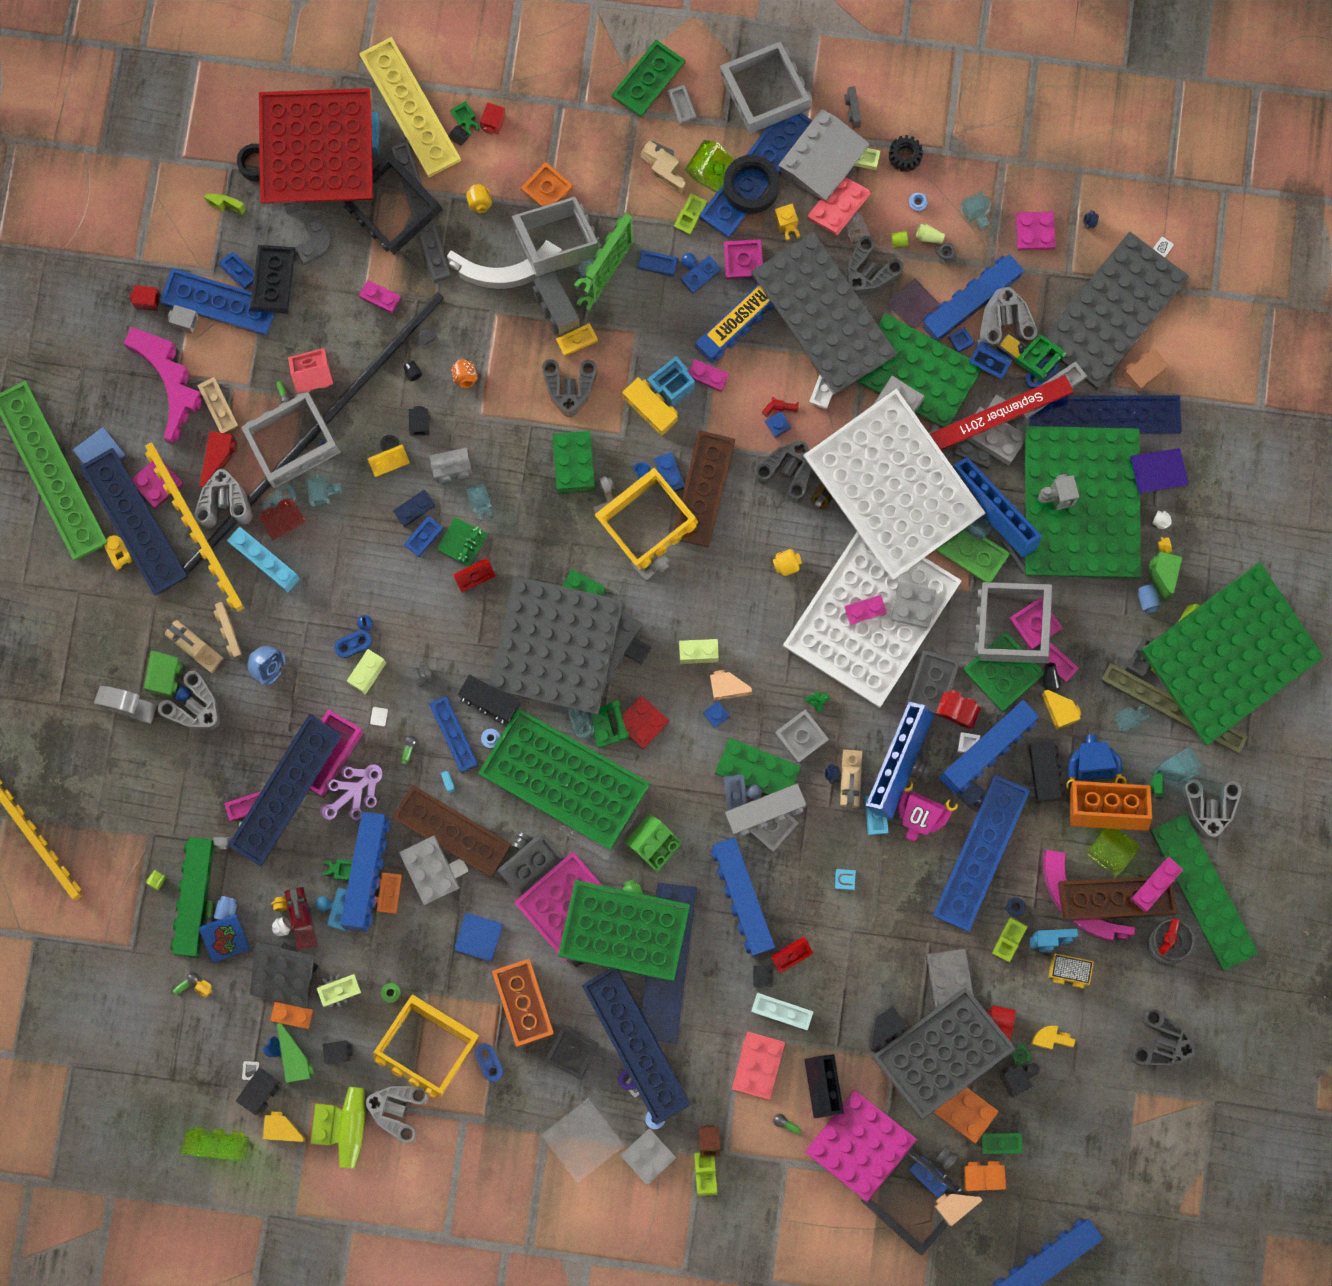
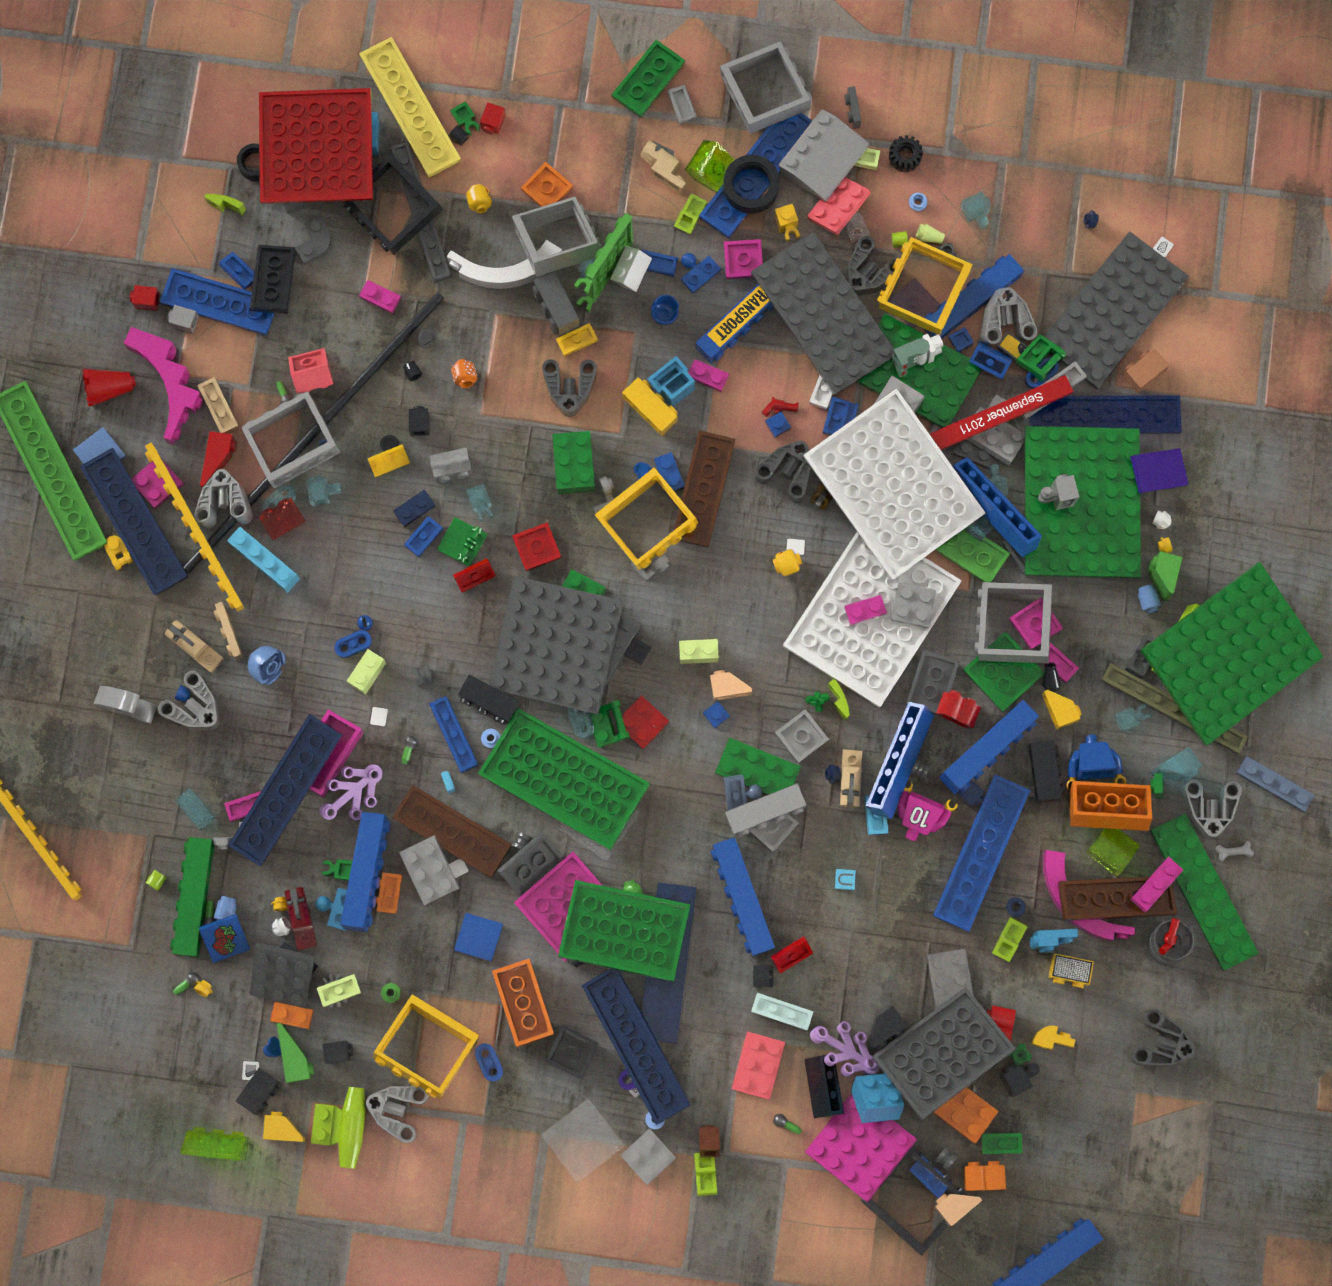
(106, 384): none -> red cone
(163, 675): bright green slope -> none
(195, 809): none -> clear light blue plate
(536, 546): none -> red plate
(631, 268): none -> white brick
(653, 842): bright green slope -> none
(665, 309): none -> blue hair
(796, 545): none -> white sticker
(839, 415): none -> blue plate
(841, 704): none -> lime slope
(847, 1049): none -> lavender plant
(876, 1098): none -> dark azure brick
(916, 353): none -> sand green hips
(939, 256): none -> yellow window
(967, 741): white plate -> none
(999, 482): none -> clear light blue plate
(1035, 231): dark pink plate -> none
(1244, 850): none -> light grey piece
(1275, 784): none -> sand blue plate

